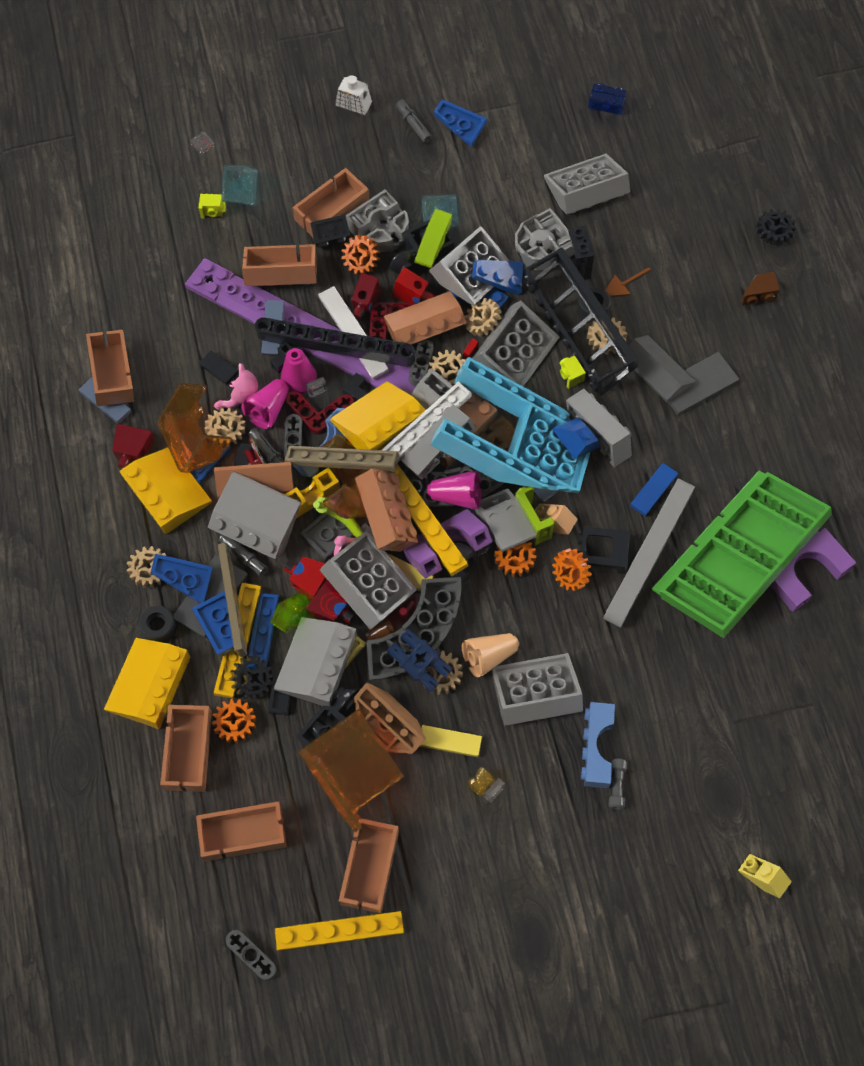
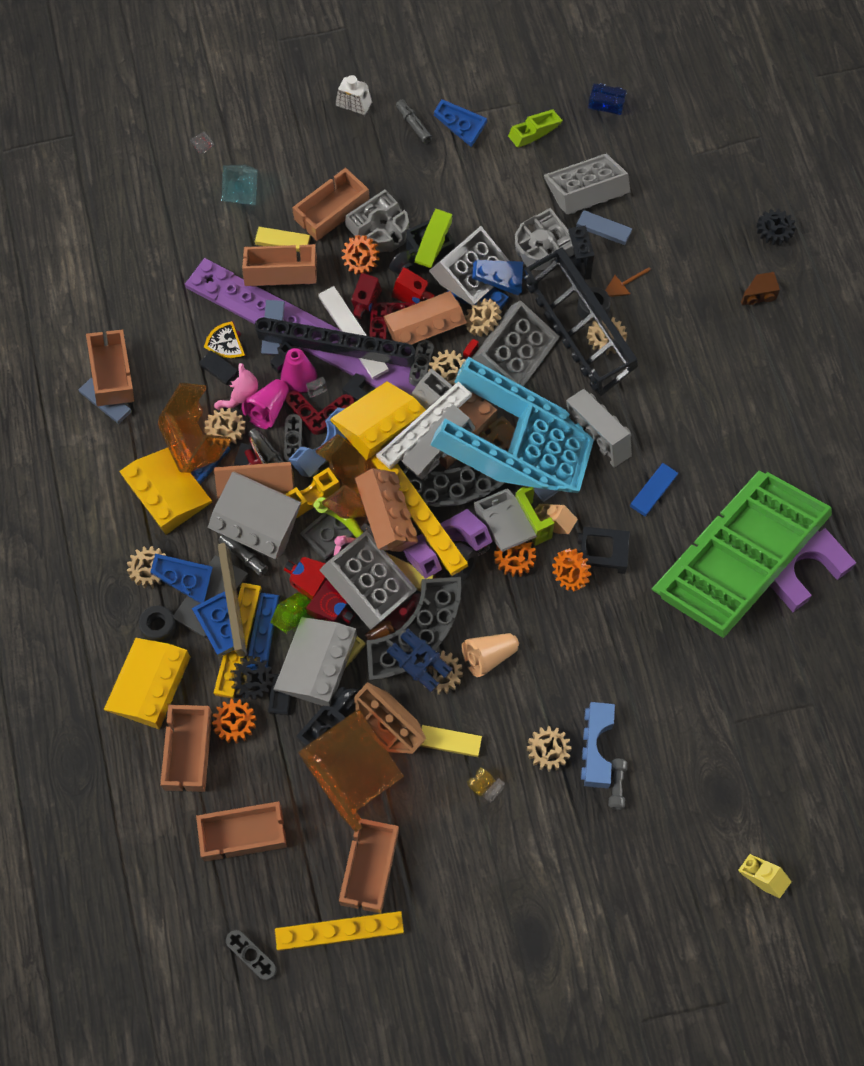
(131, 444): dark red torso -> none
(211, 205): neon yellow brick -> none
(225, 341): none -> shield
(275, 237): none -> light yellow tile
(330, 230): black bracket -> none
(342, 458): dark tan tile -> none
(445, 203): clear light blue slope -> none
(457, 490): dark pink cone -> none
(534, 128): none -> lime slope
(537, 689): light grey slope -> none
(541, 745): none -> tan gear
(572, 371): neon yellow brick -> none
(576, 437): blue slope -> none
(604, 227): none -> sand blue tile
(649, 553): light grey beam -> none
(659, 368): dark grey slope -> none
(711, 378): dark grey tile -> none

